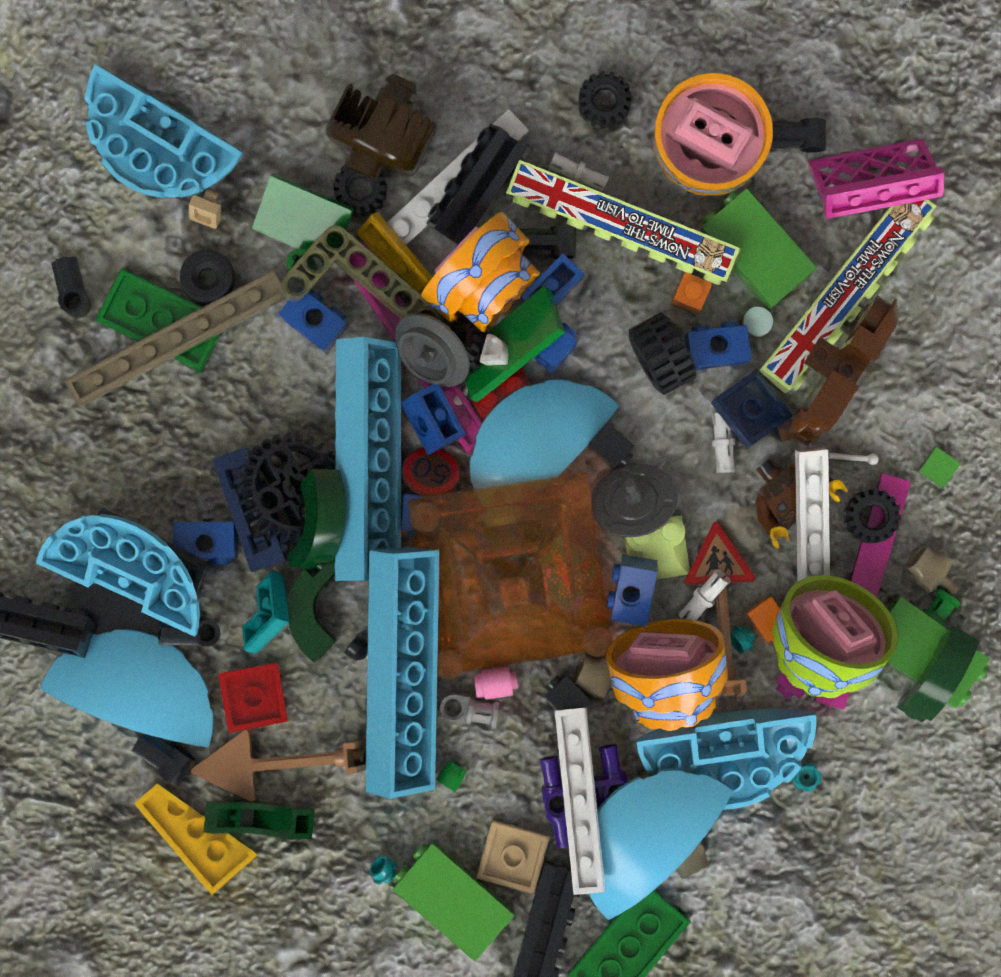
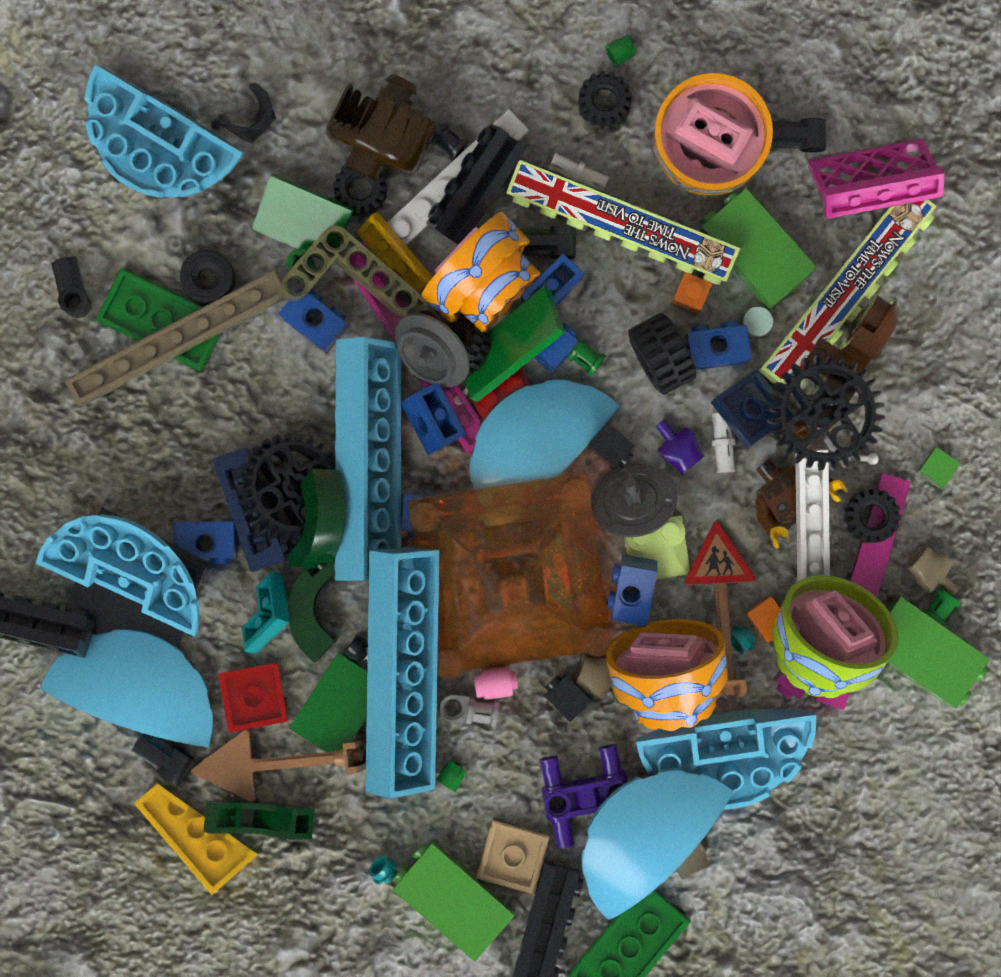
(172, 636): black piece -> none
(205, 209): tan tile -> none
(265, 118): none -> black helmet
(335, 706): none -> green tile
(431, 473): piece -> none
(449, 141): none -> black bush
(494, 351): white tile -> none
(580, 801): white plate -> none
(586, 357): none -> green bush
(620, 50): none -> green hose
(680, 448): none -> dark purple piece
(705, 596): white pin -> none
(813, 780): teal plate -> none
(857, 440): none -> black gear
(941, 676): dark green arch -> none

